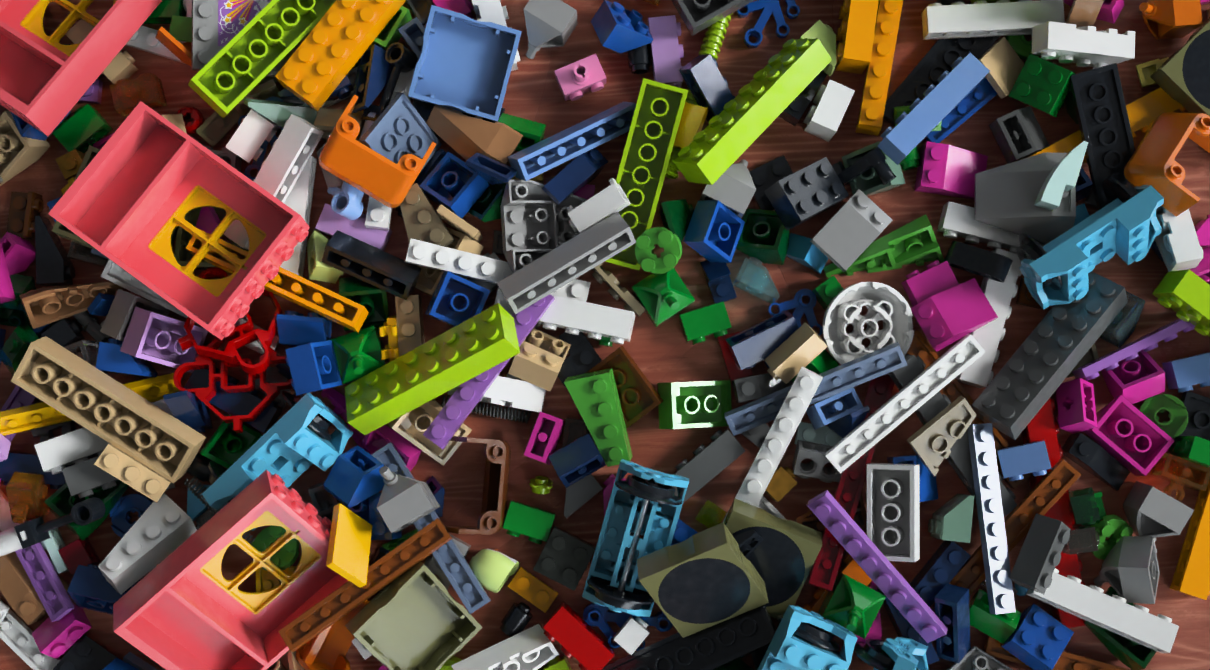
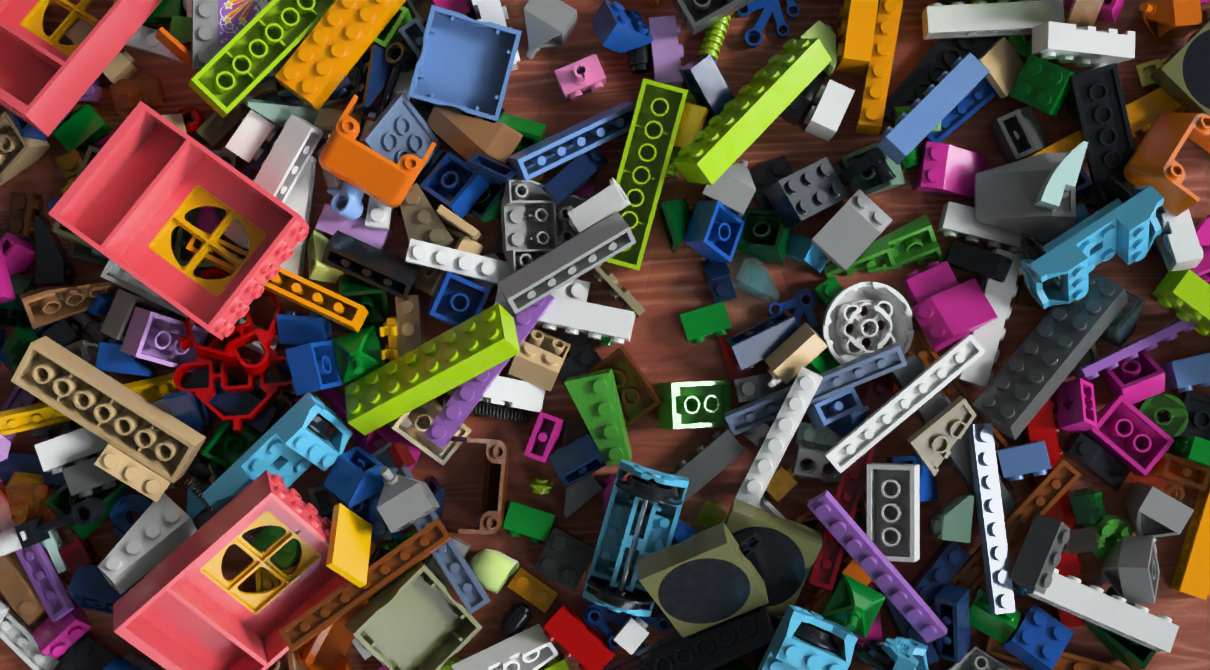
(401, 455): none -> dark red tile
(662, 296): green piece -> none
(664, 238): bright green plate -> none

